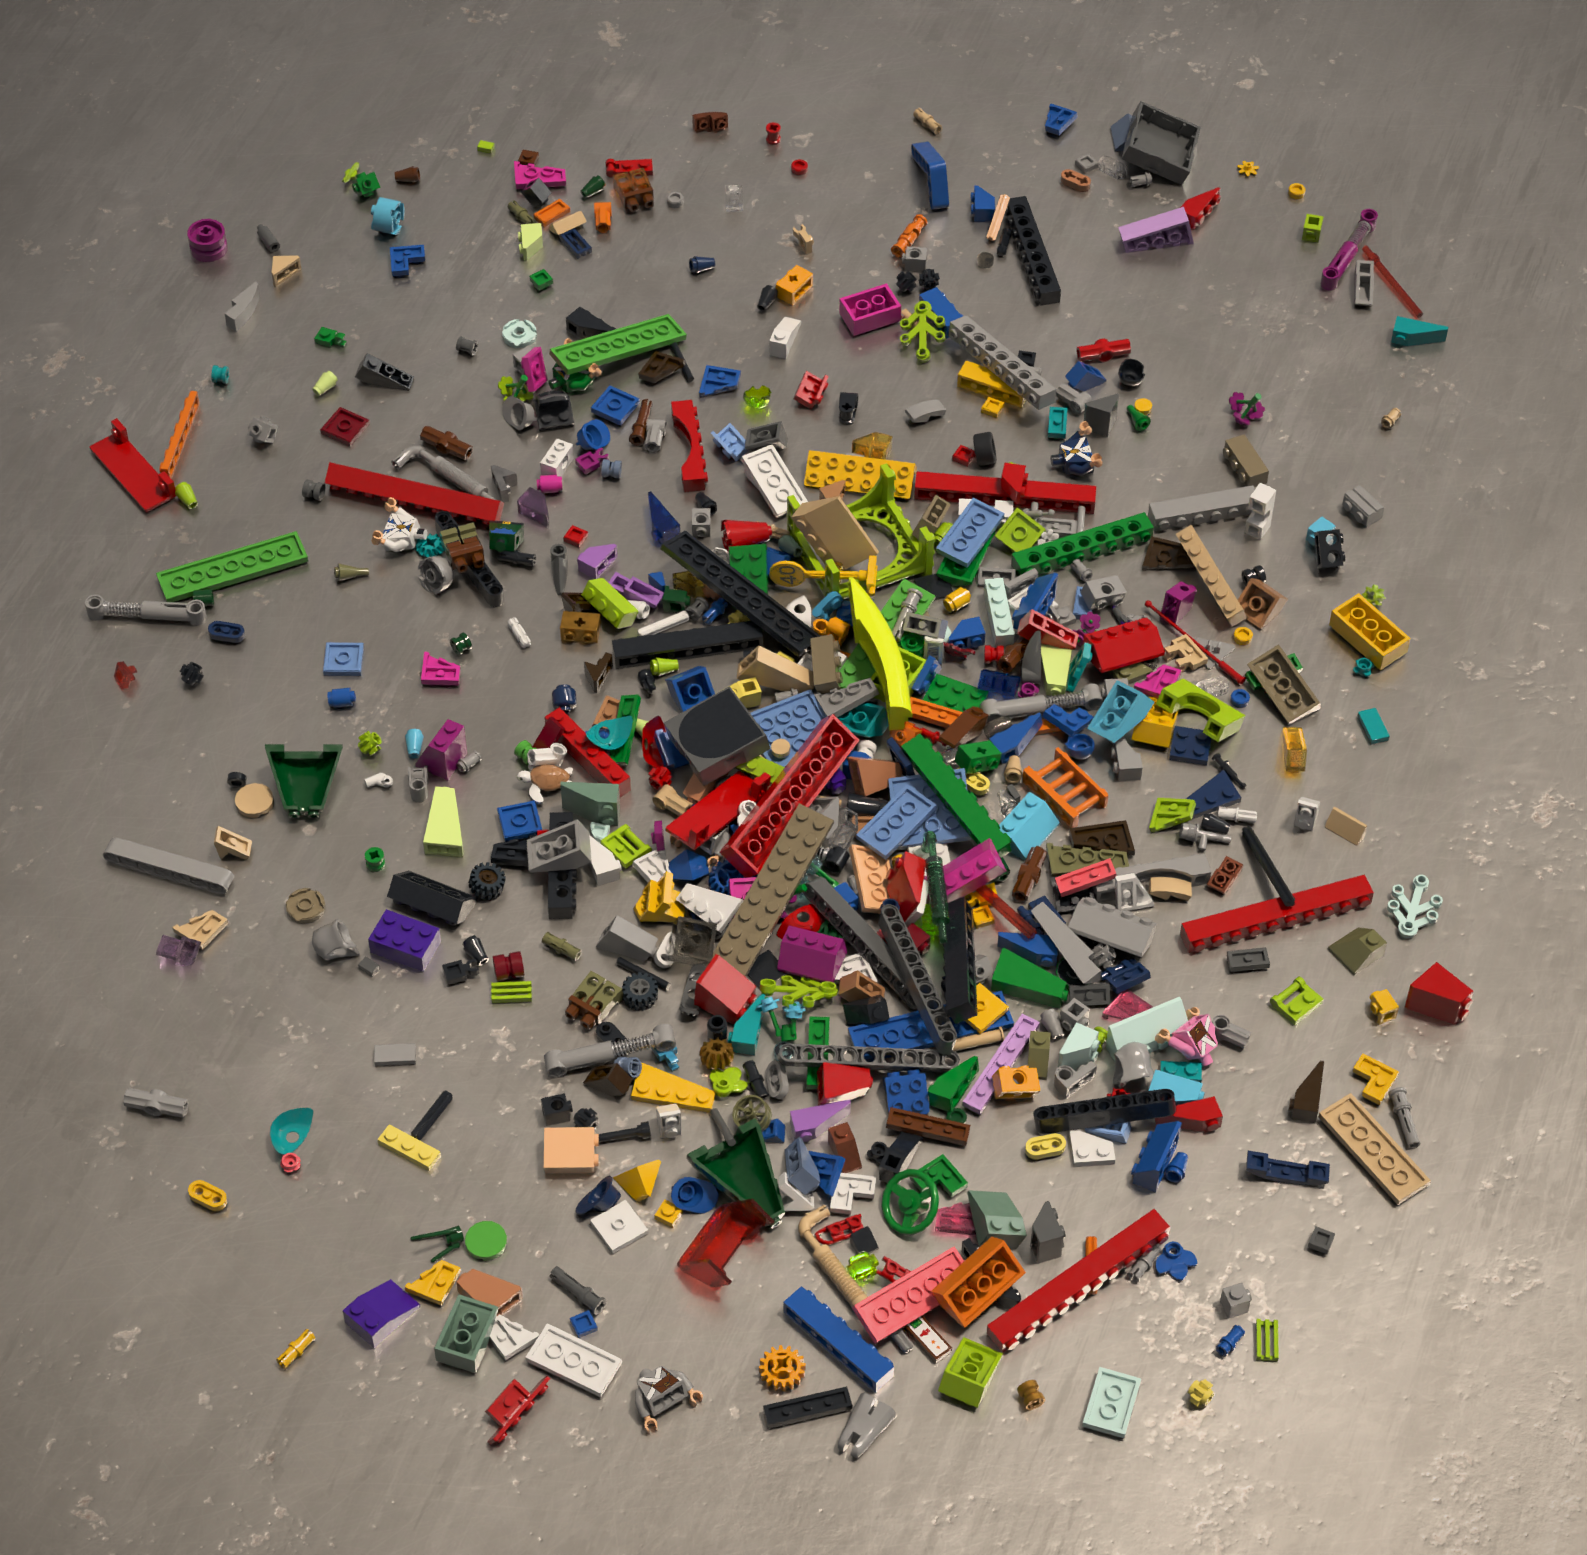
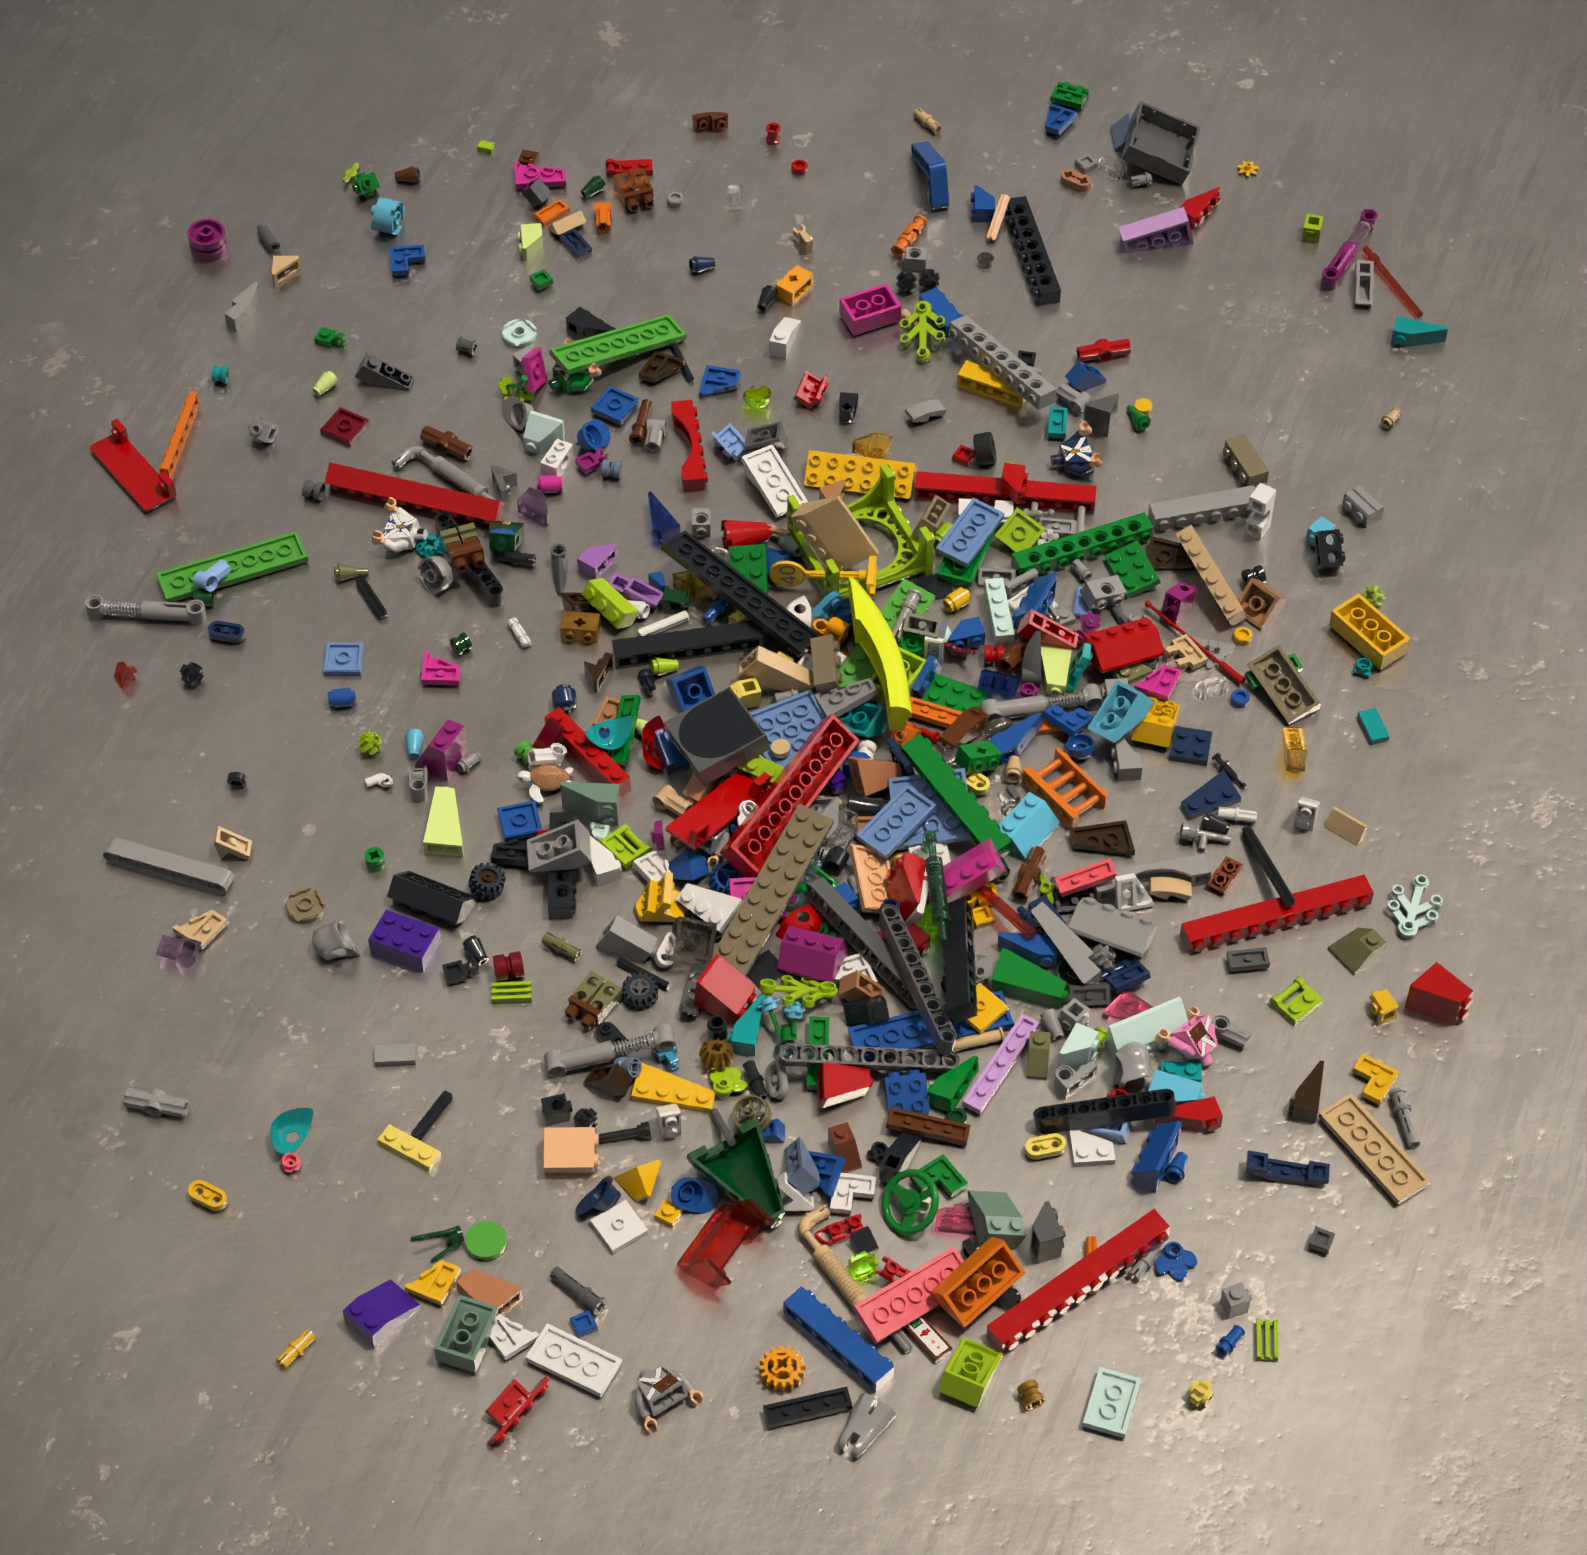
(186, 495): lime cone -> none
(209, 579): none -> light blue piece
(254, 800): tan tile -> none
(303, 777): dark green cone -> none
(369, 966): dark grey piece -> none
(371, 597): none -> black axle
(521, 214): olive pin -> none
(542, 432): none -> light aqua slope
(553, 410): black piece -> none
(575, 536): red tile -> none
(659, 777): red gear -> none
(697, 608): dark grey bush -> none
(706, 502): black cone -> none
(814, 1121): medium lavender slope -> none
(992, 407): yellow tile -> none
(1003, 242): black axle -> none
(1006, 1088): light orange brick -> none
(1047, 888): none -> lime piece
(1068, 859): olive wing -> none
(1069, 95): none -> green plate
(1131, 372): black hair -> none
(1133, 569): none -> green plate
(1171, 812): lime wing -> none
(1222, 719): lime arch -> none
(1254, 408): magenta plant -> none
(1296, 191): yellow tile -> none

